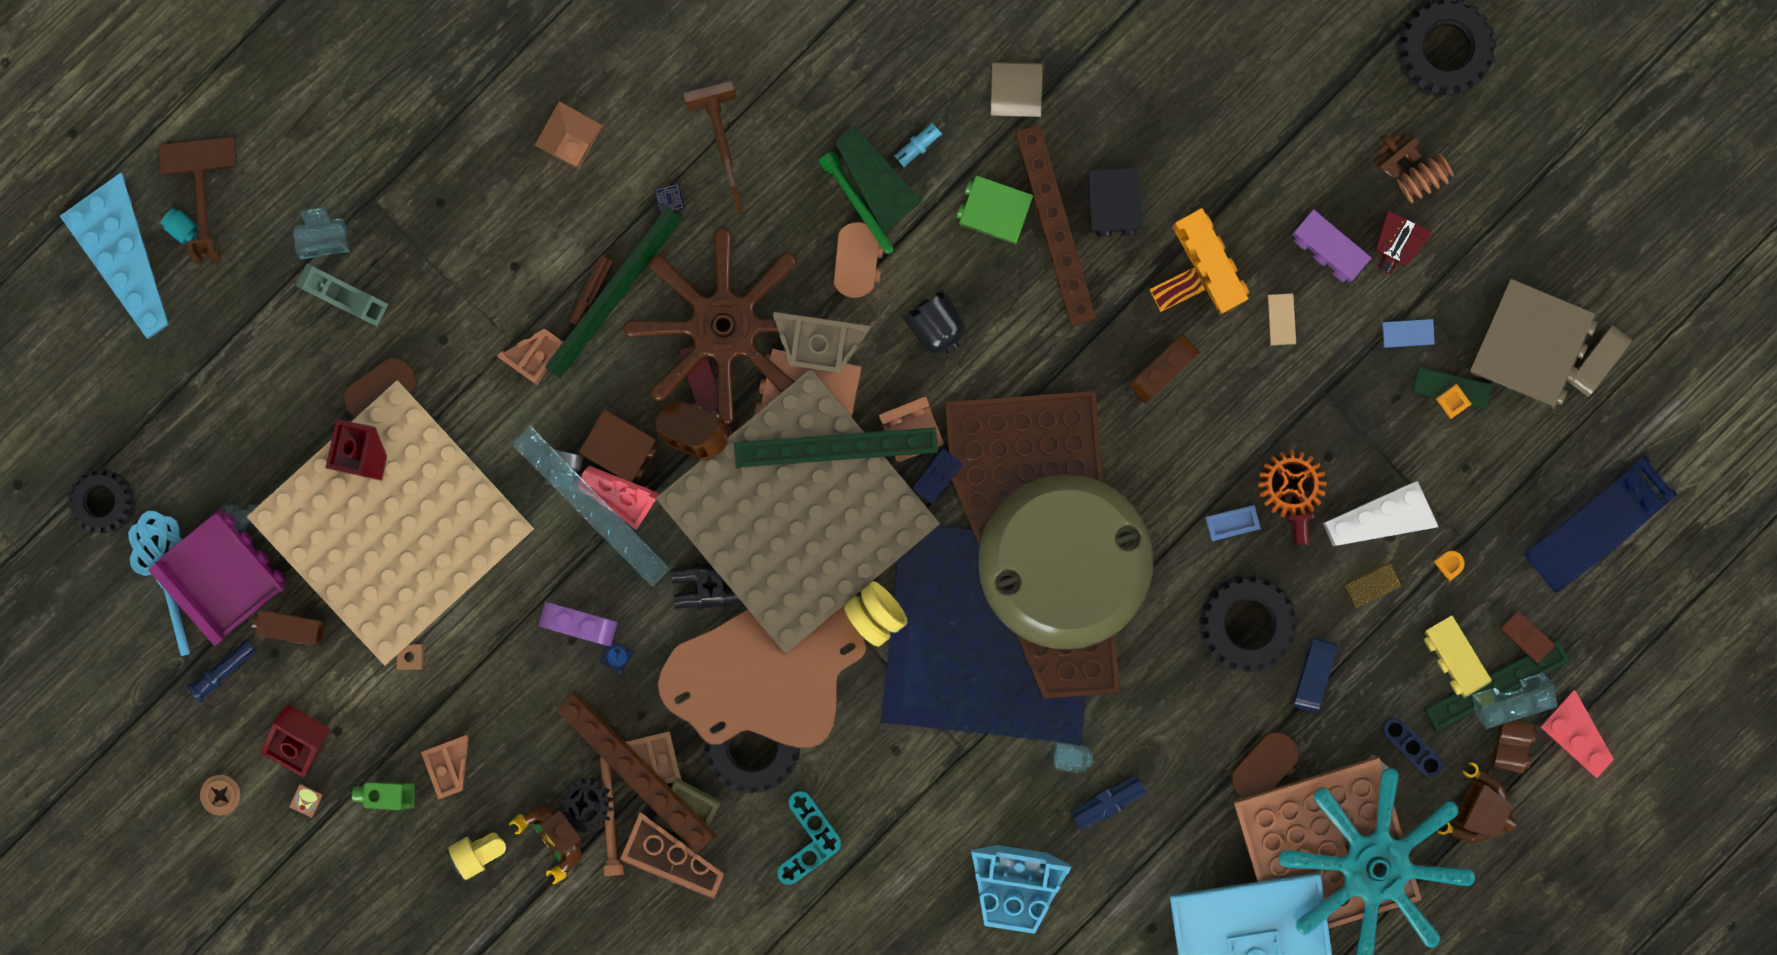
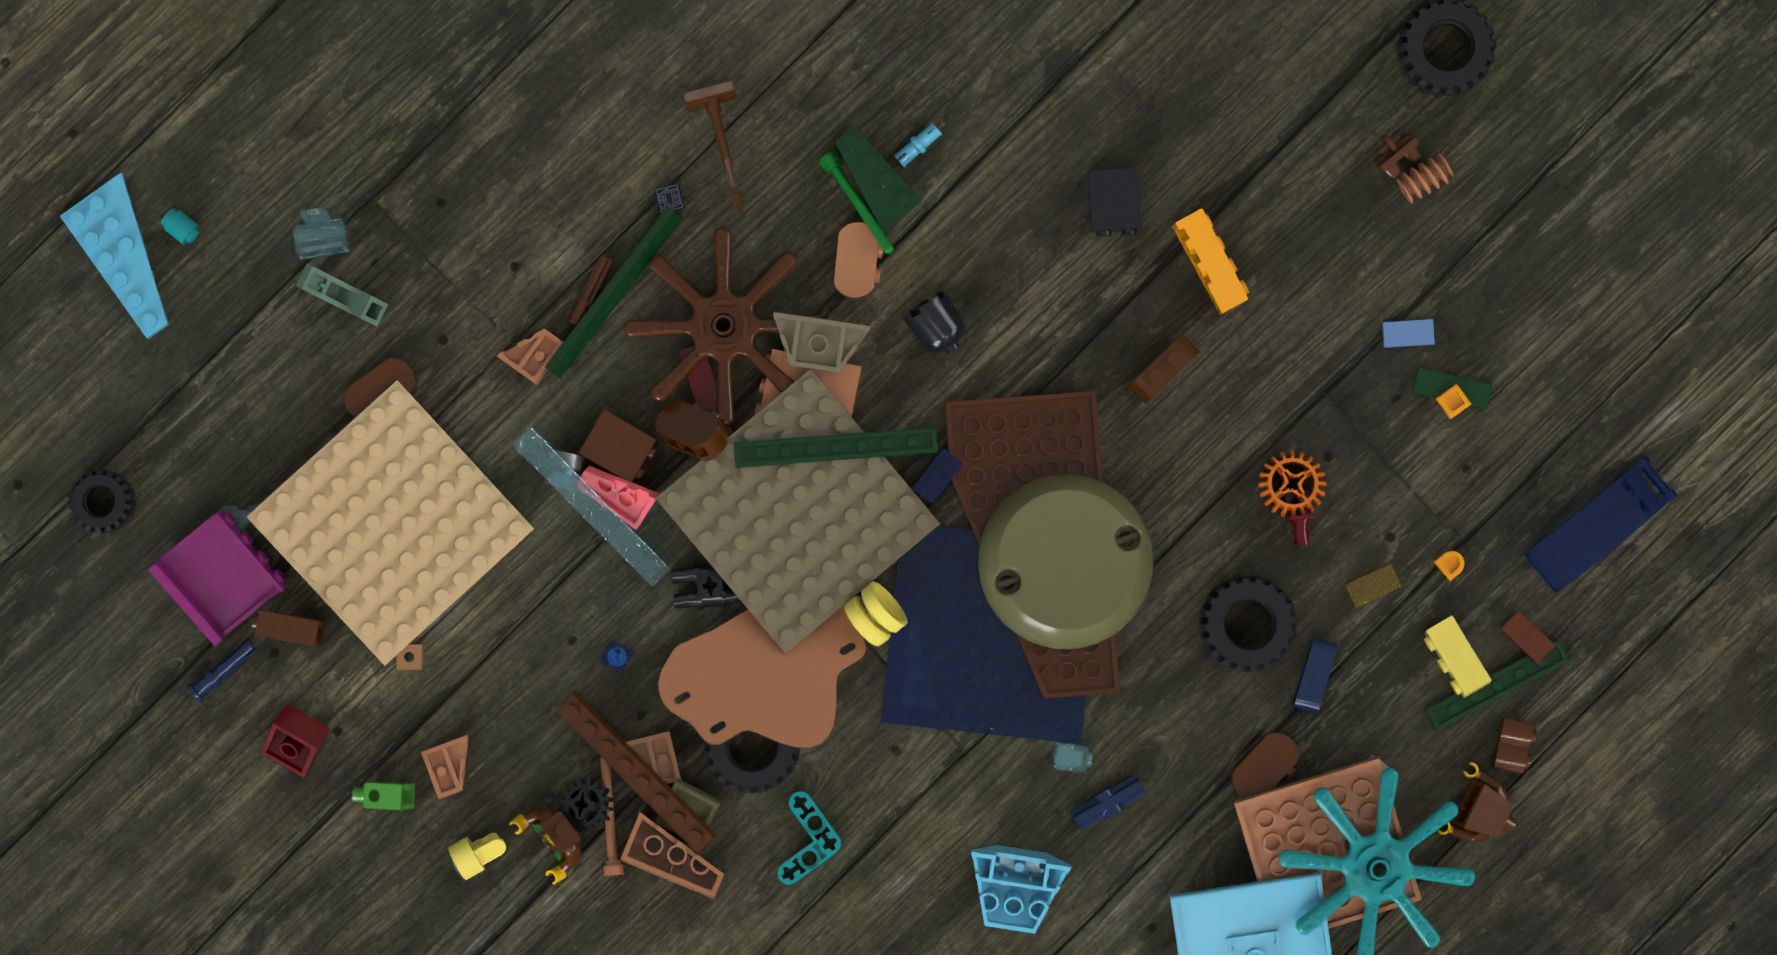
(147, 532): medium azure piece -> none
(196, 158): reddish brown piece -> none
(208, 795): medium nougat gear -> none
(306, 800): tile -> none
(356, 450): dark red slope -> none
(568, 135): nougat slope -> none
(577, 623): medium lavender brick -> none
(910, 416): nougat bracket -> none
(994, 209): bright green brick -> none
(1016, 89): dark tan slope -> none
(1055, 226): reddish brown brick -> none
(1177, 289): tile -> none
(1232, 523): medium blue tile -> none
(1281, 319): tan tile -> none
(1330, 247): medium lavender brick -> none
(1388, 515): white wedge -> none
(1398, 241): dark red torso -> none
(1423, 752): dark blue beam -> none
(1498, 708): clear light blue arch -> none
(1534, 343): dark tan panel -> none
(1578, 735): coral wing -> none
(1600, 360): dark tan beam -> none

